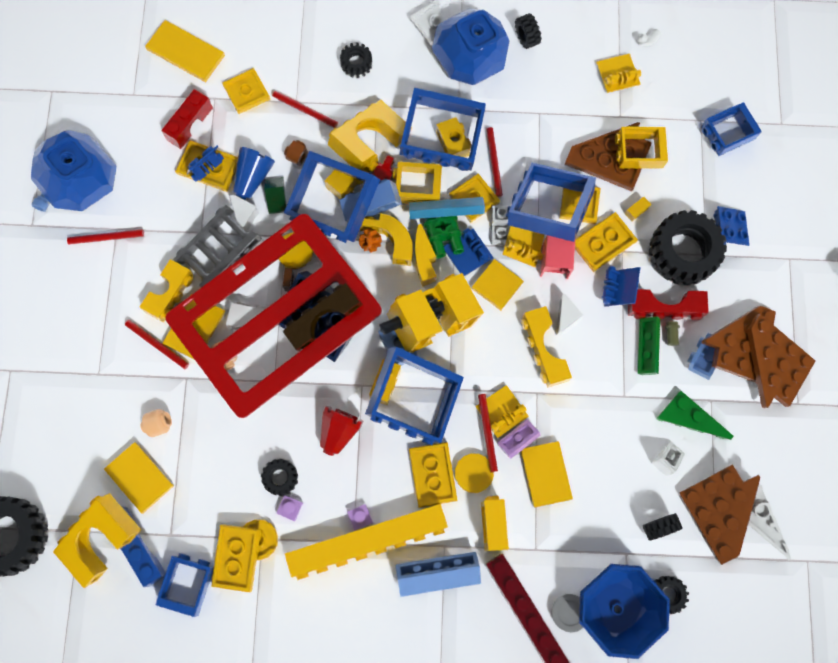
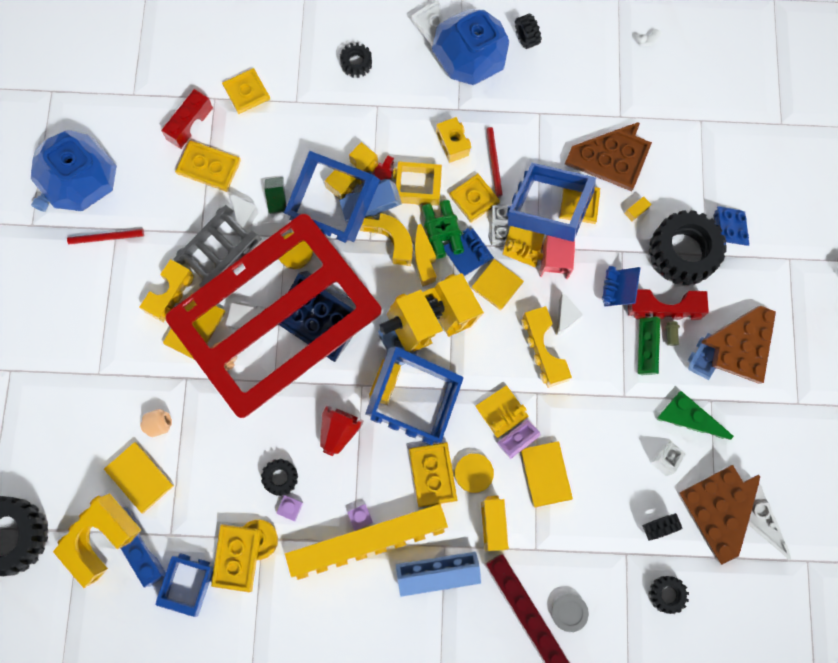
(156, 344): red bar -> none
(185, 51): yellow tile -> none
(210, 155): blue hinge -> none
(250, 172): blue cone -> none
(288, 279): reddish brown tile -> none
(296, 152): dark orange plate -> none
(302, 331): dark brown arch -> none
(305, 109): red bar -> none
(370, 240): orange gear -> none
(376, 117): yellow arch -> none
(446, 103): blue window -> none
(446, 208): dark azure slope -> none
(488, 433): red bar -> none
(604, 241): yellow tile -> none
(619, 73): yellow hinge -> none
(641, 616): blue rock -> none
(660, 147): yellow window -> none
(745, 121): blue window -> none
(777, 362): dark orange wing -> none

